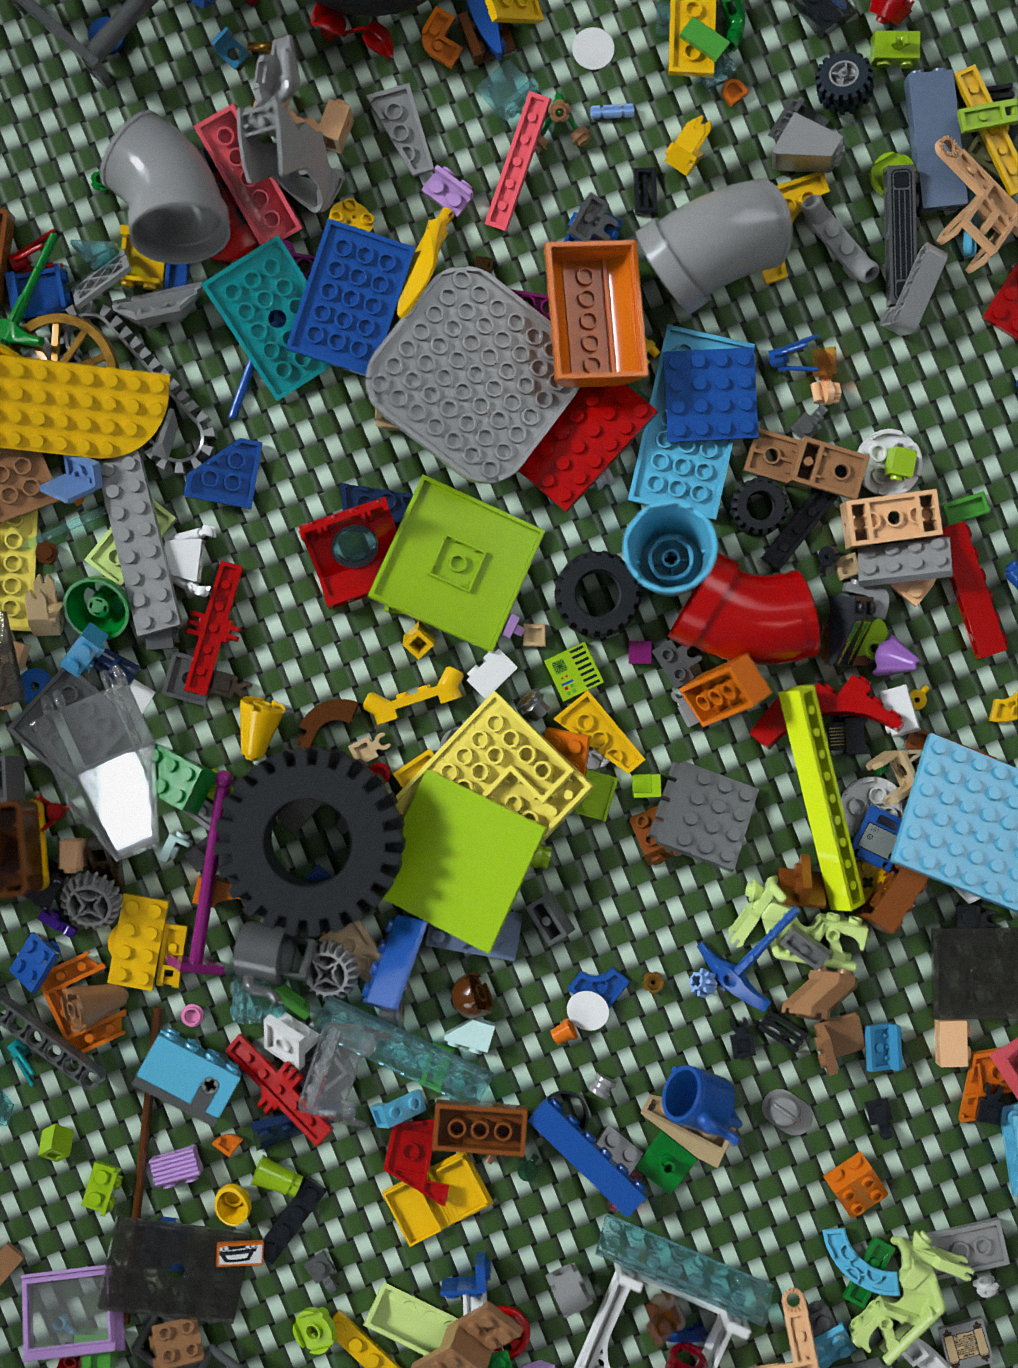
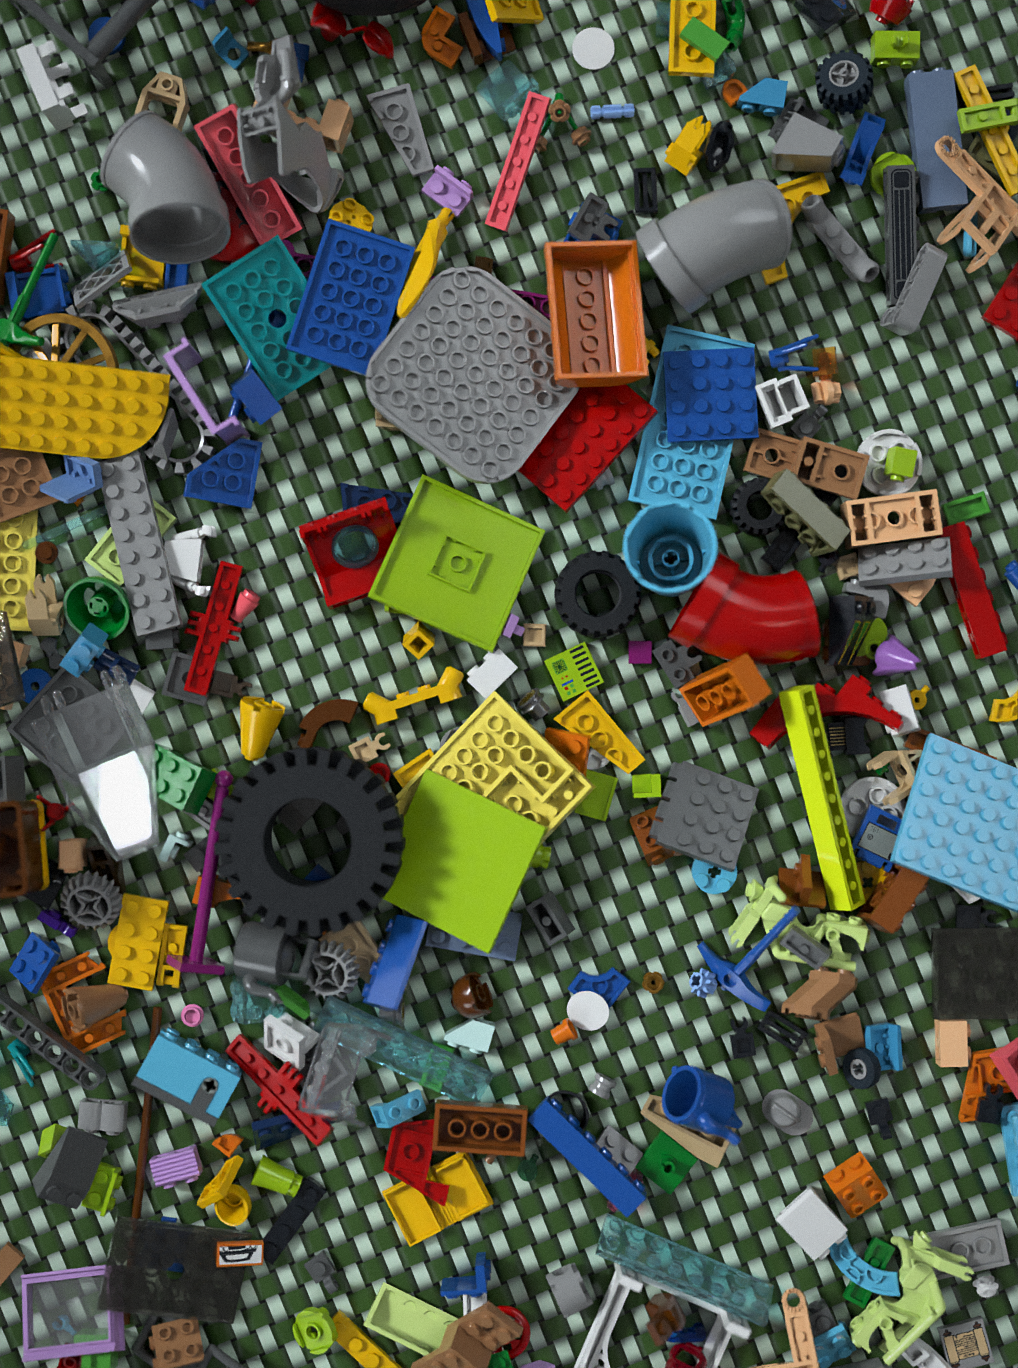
(43, 82): none -> white piece
(49, 645): none -> dark grey piece
(70, 1168): none -> dark grey slope
(102, 1115): none -> light grey brick
(168, 90): none -> tan piece
(181, 360): none -> lavender piece
(220, 1183): none -> yellow tile
(244, 605): none -> coral cone
(255, 396): none -> blue brick
(302, 56): none -> blue piece
(711, 885): none -> medium azure plate
(718, 146): none -> black arm
(765, 97): none -> dark azure slope
(782, 400): none -> white plate
(805, 513): none -> olive wedge
(812, 1224): none -> white slope
(862, 148): none -> blue arch
(870, 1064): none -> black bush

